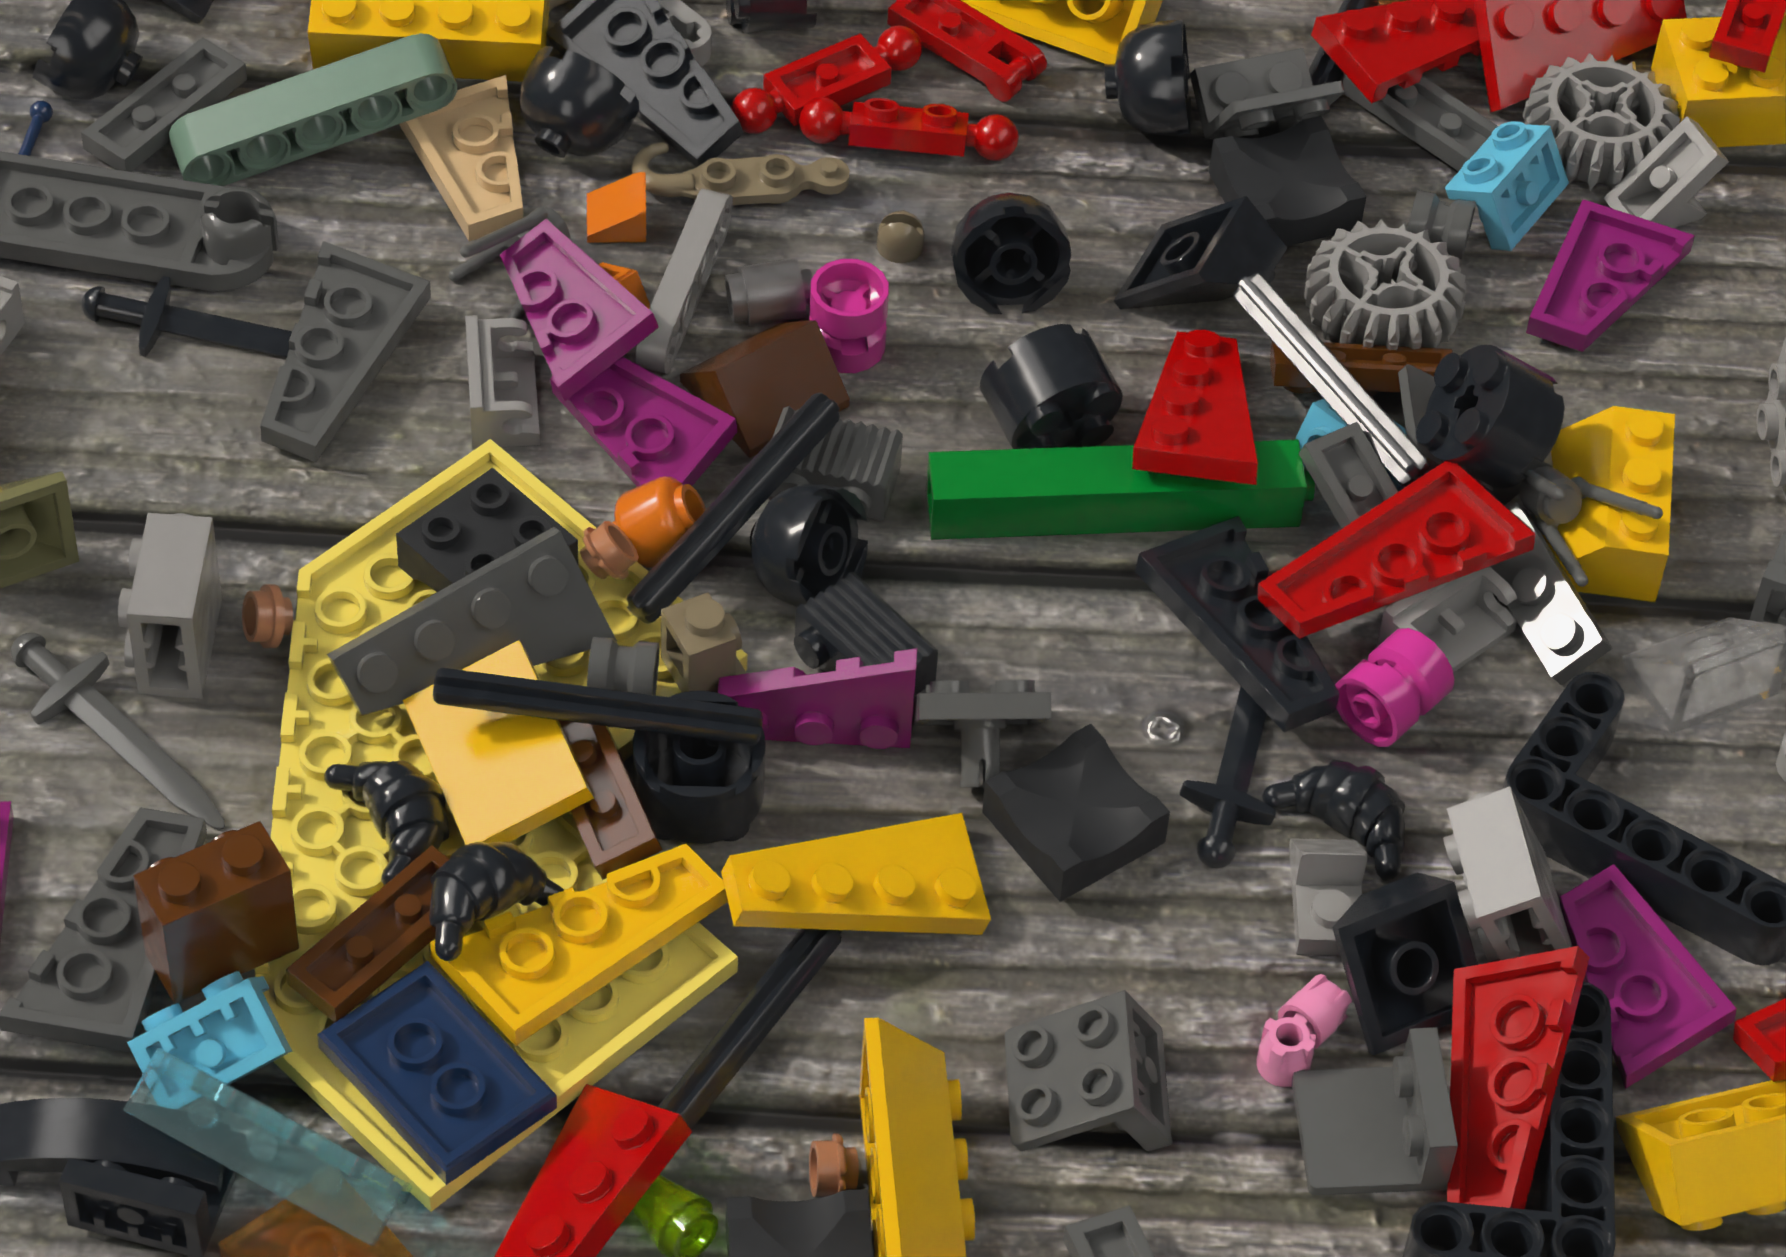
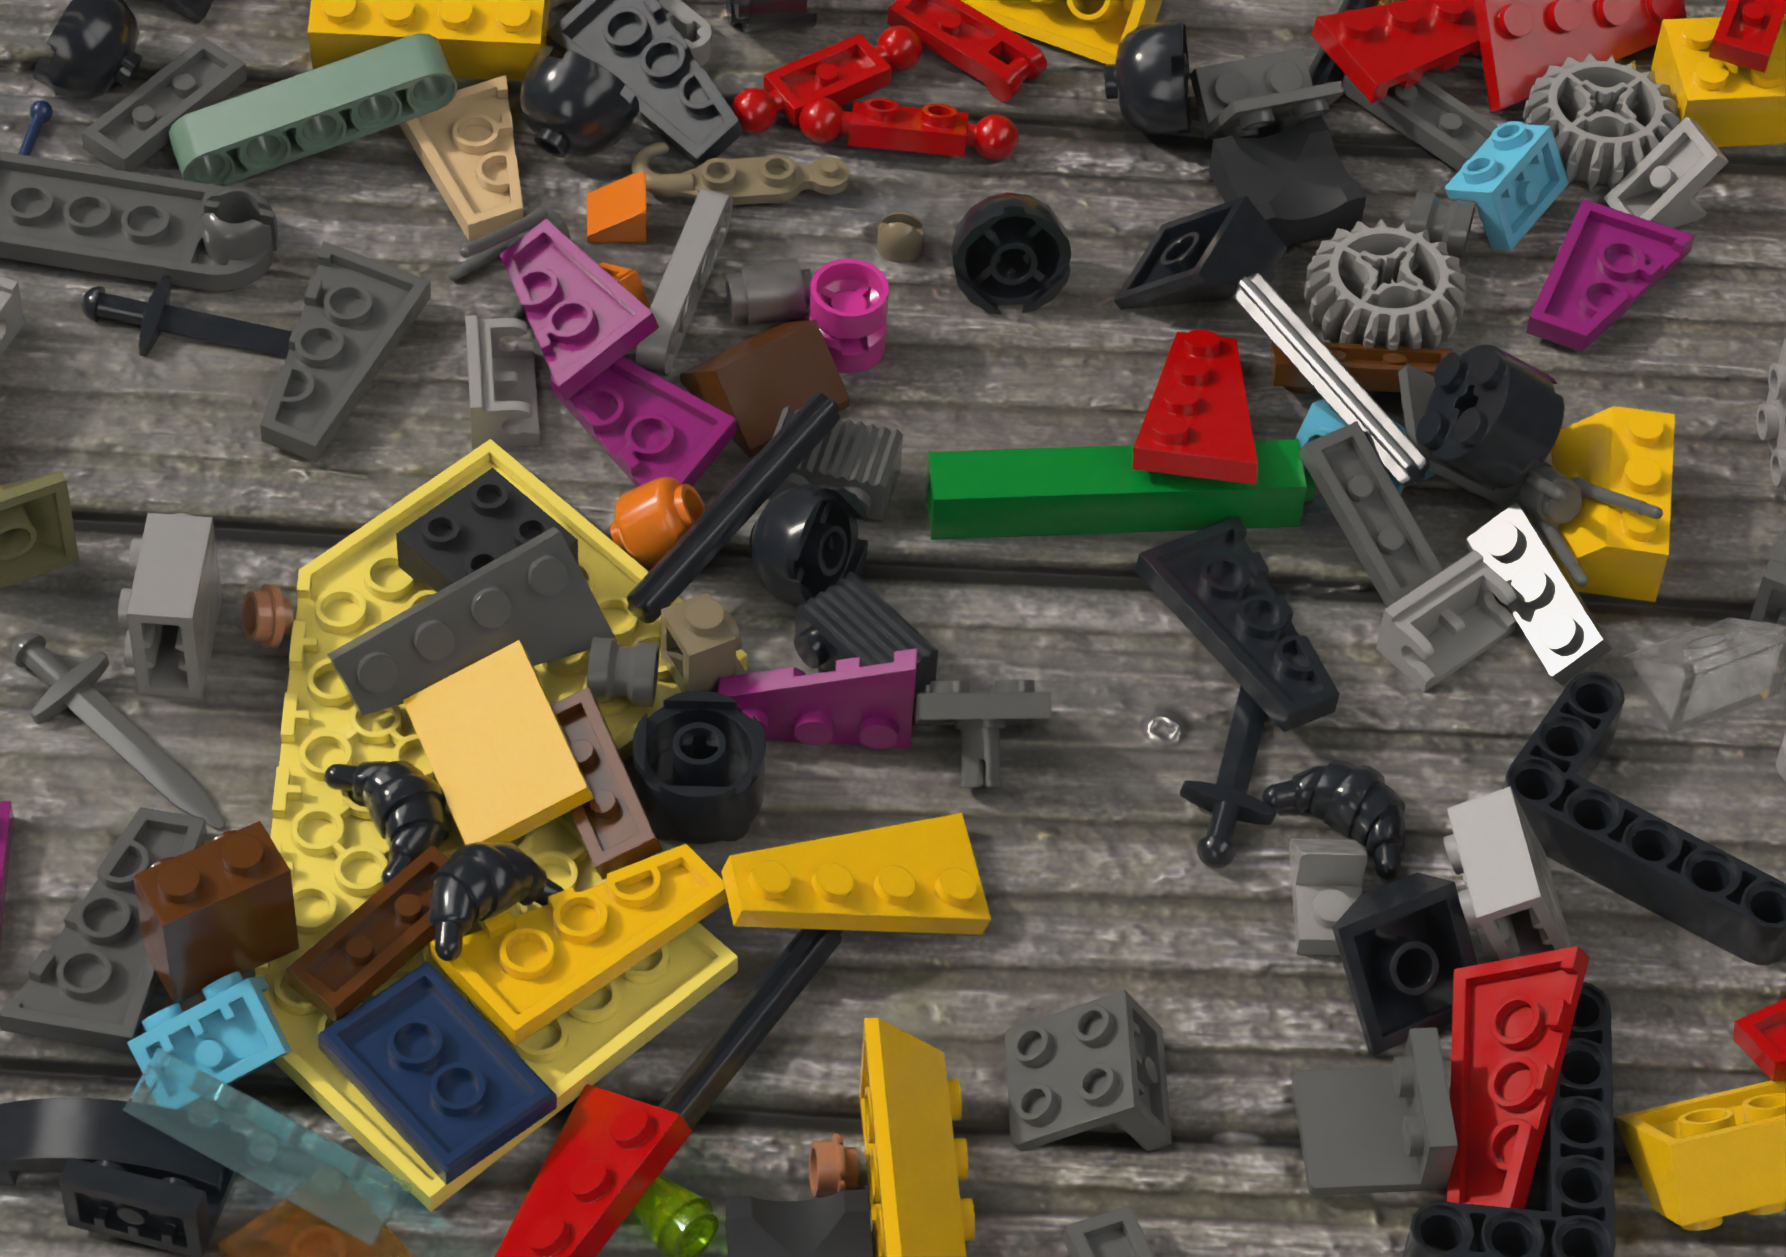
(597, 706): black axle -> none
(608, 551): nougat plate -> none
(1053, 391): black brick -> none
(1075, 814): black brick -> none
(1284, 1049): bright pink hose -> none
(1321, 1004): bright pink hose -> none
(1394, 687): dark pink wheel -> none
(1403, 546): red wing -> none
(1653, 984): magenta wing -> none

